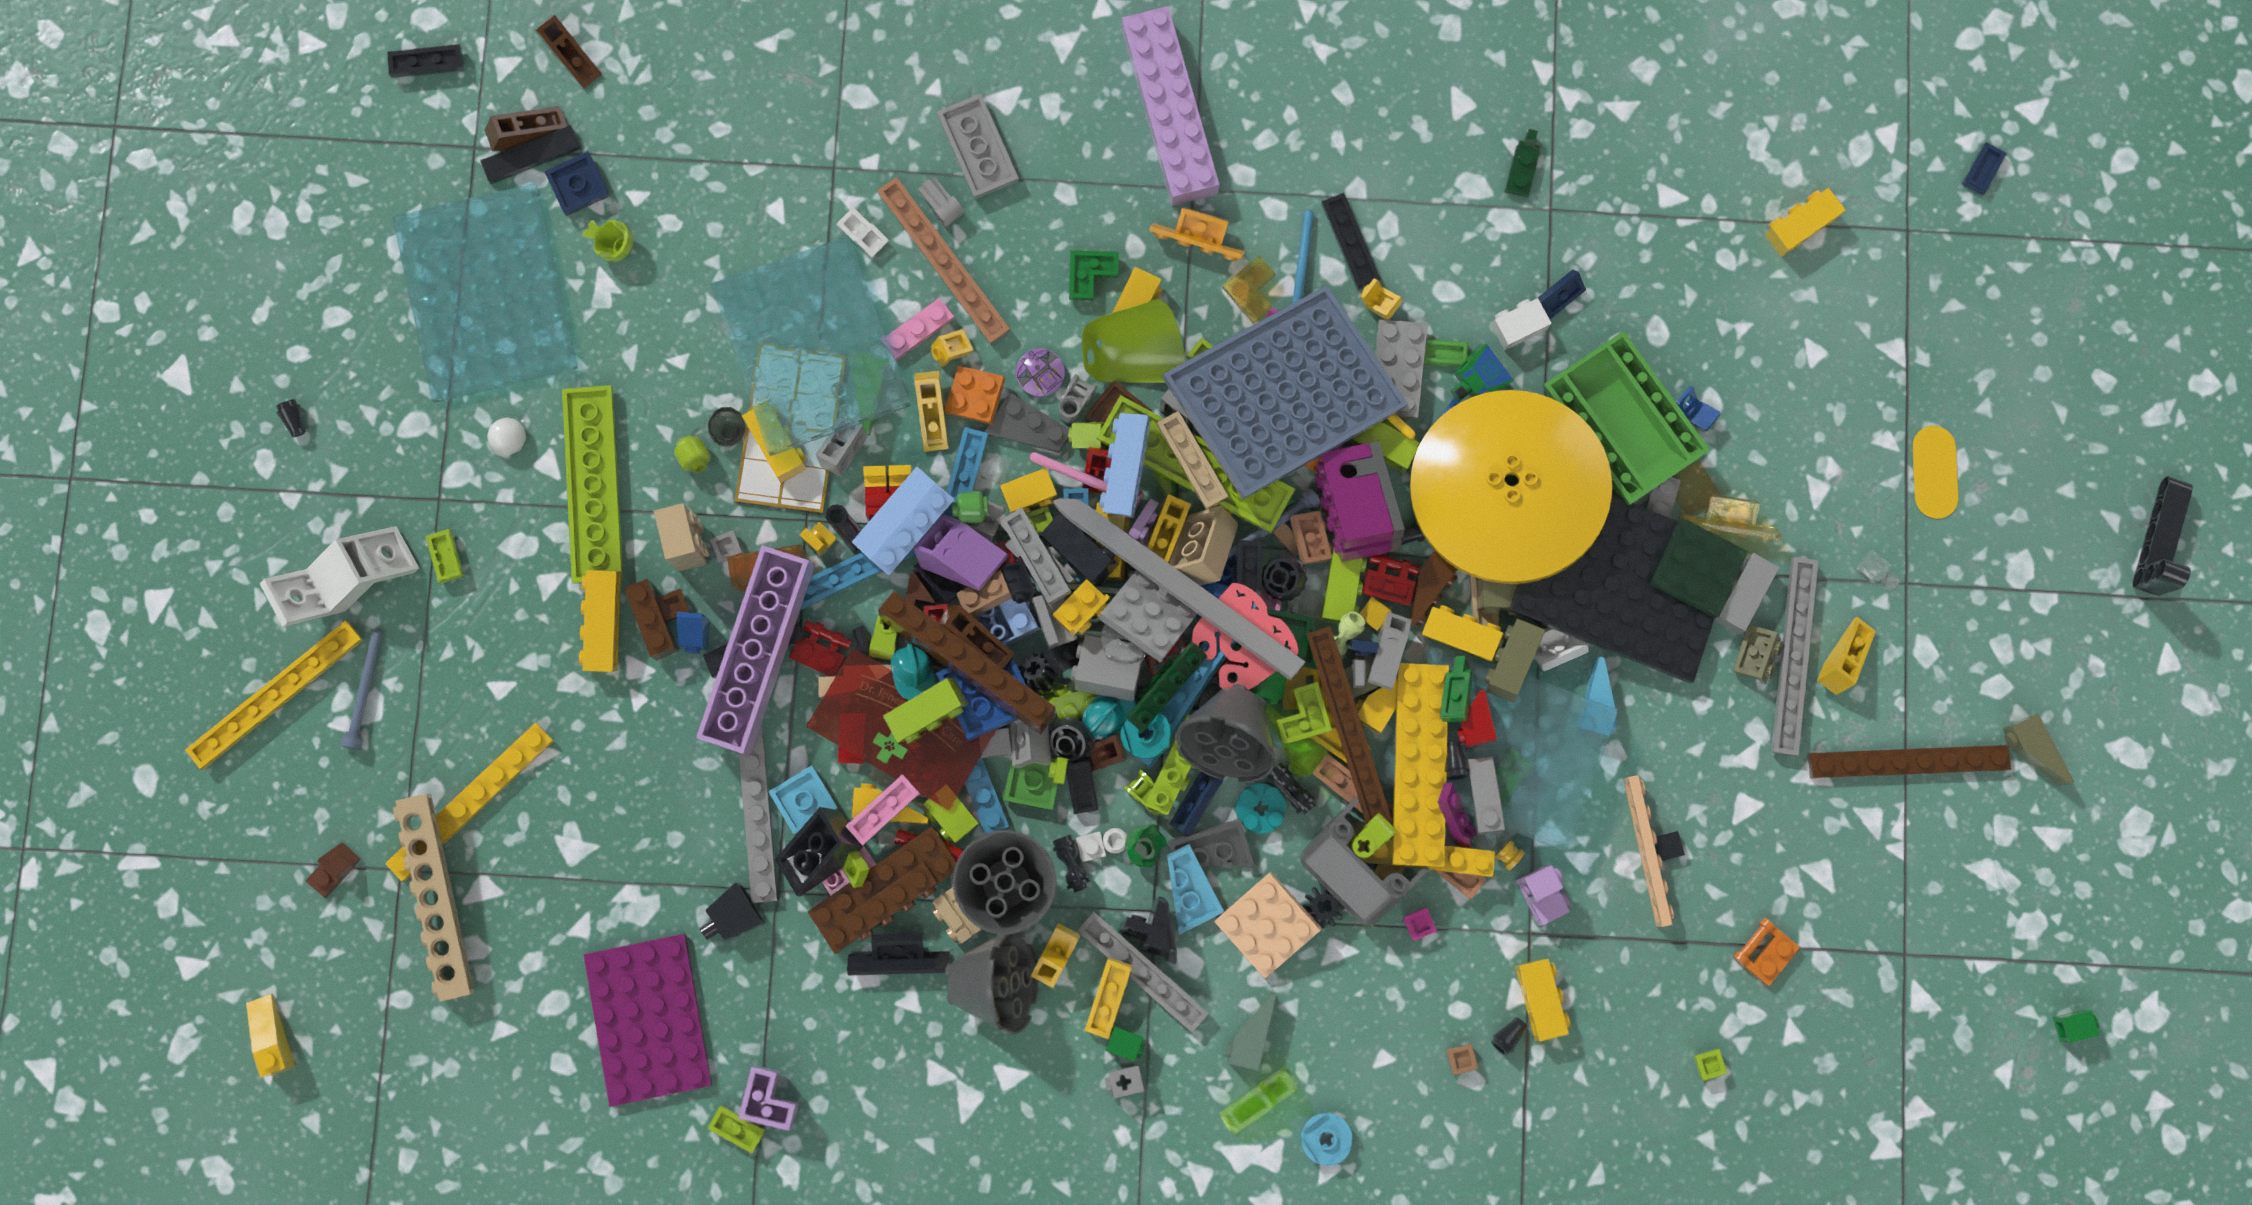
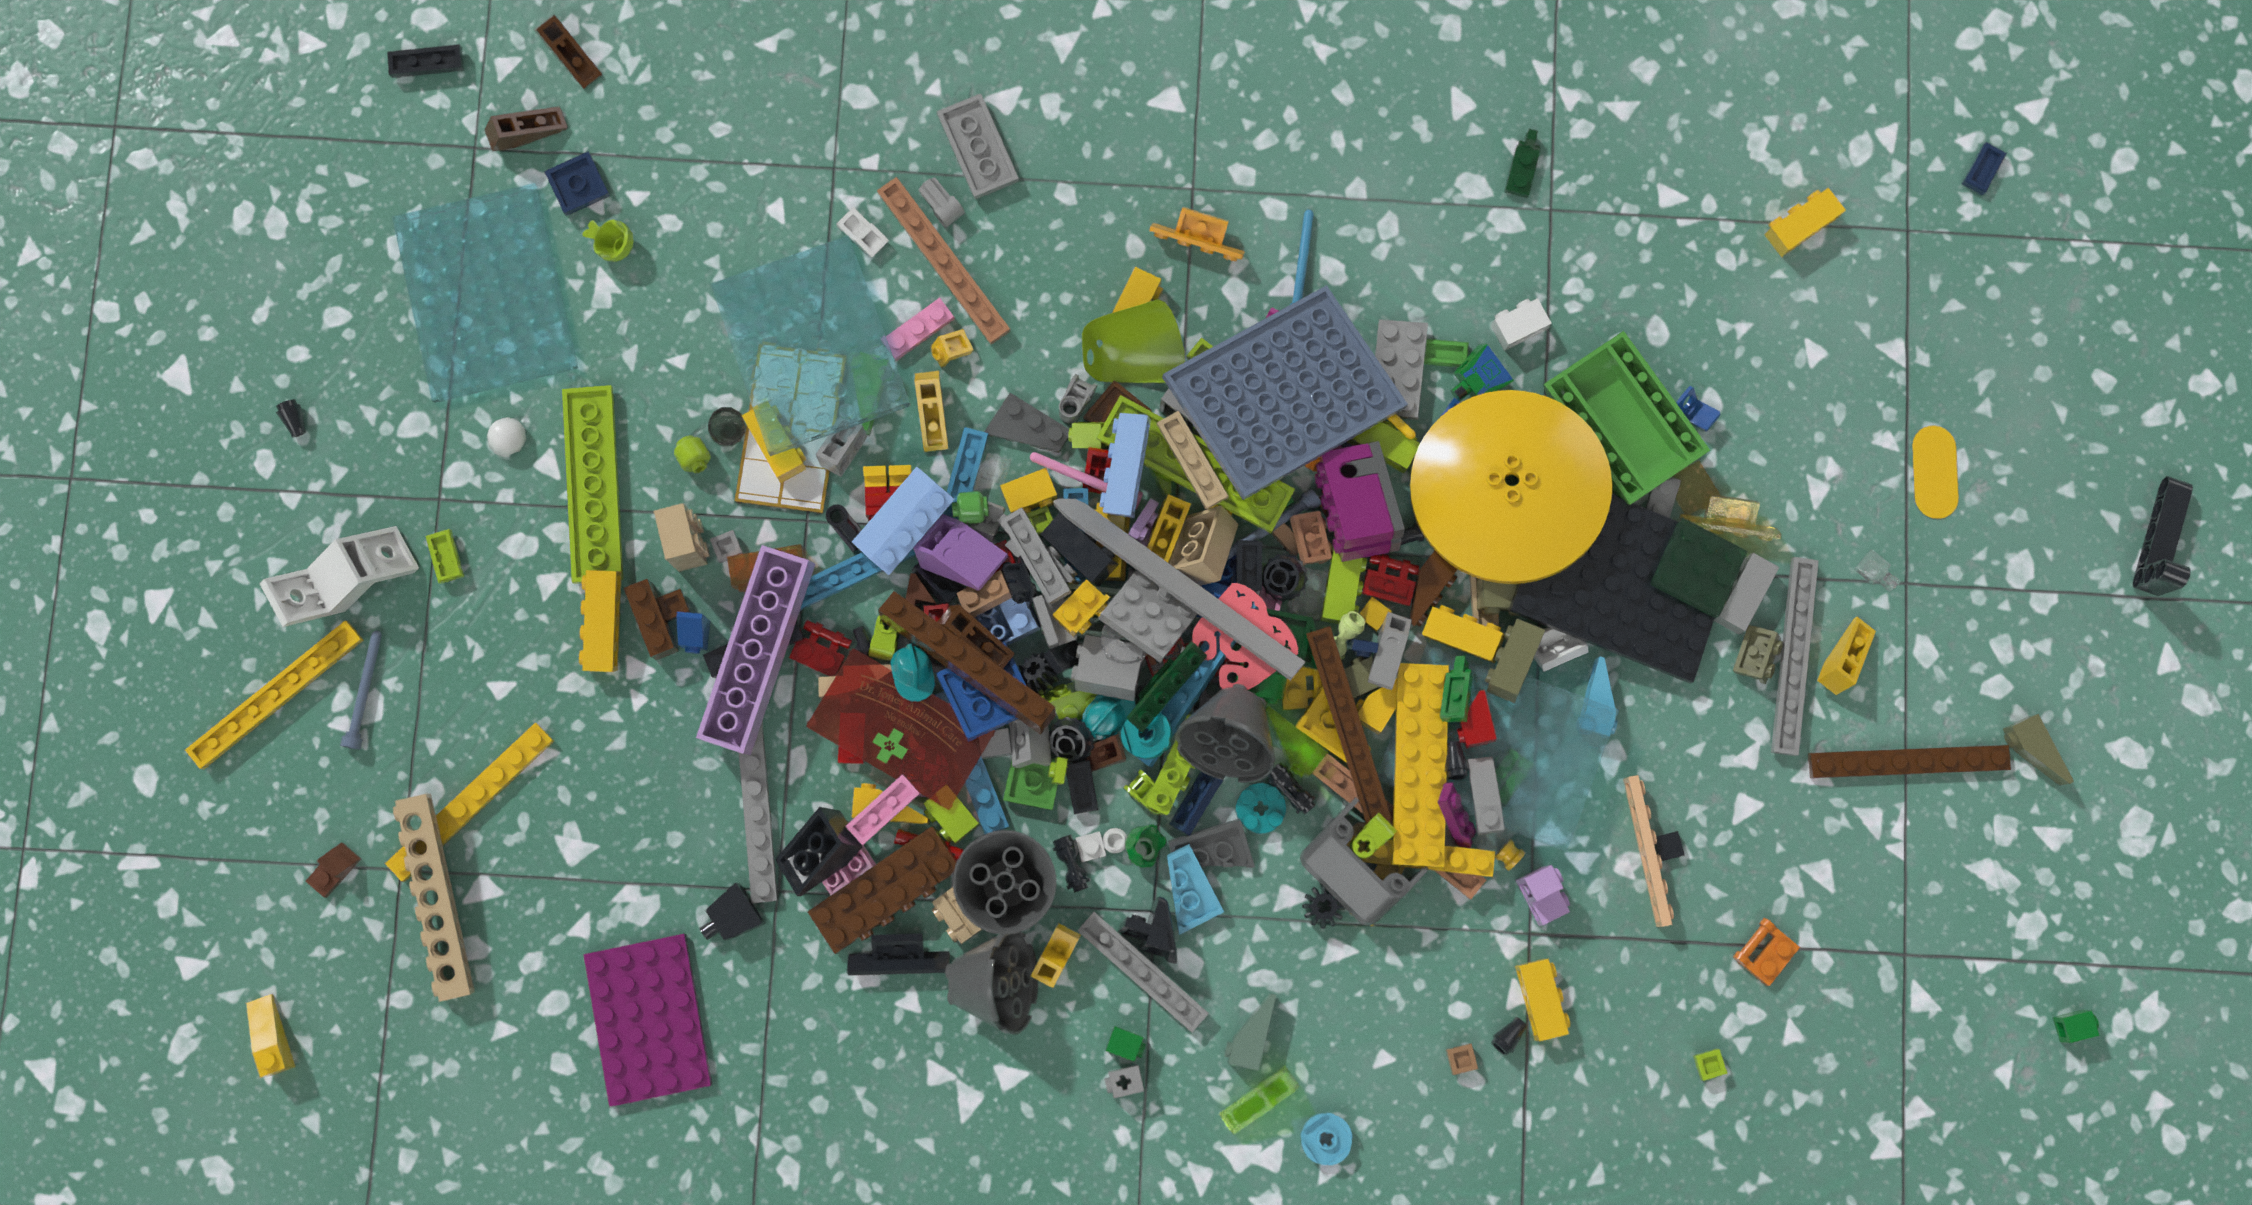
(530, 154): black tile -> none
(736, 1130): lime plate -> none
(761, 1105): lavender brick -> none
(801, 797): medium azure plate -> none
(818, 538): yellow bracket -> none
(856, 869): lime plate -> none
(926, 711): lime brick -> none
(975, 395): orange plate -> none
(1040, 372): medium lavender dish -> none
(1086, 266): green plate -> none
(1108, 998): yellow plate -> none
(1170, 106): lavender brick -> none
(1244, 289): clear yellow plate -> none
(1267, 924): light nougat plate -> none
(1312, 717): lime plate -> none
(1350, 240): black tile -> none
(1358, 670): light grey tile -> none
(1380, 300): yellow bracket -> none
(1419, 924): dark pink plate -> none
(1562, 293): dark blue plate -> none

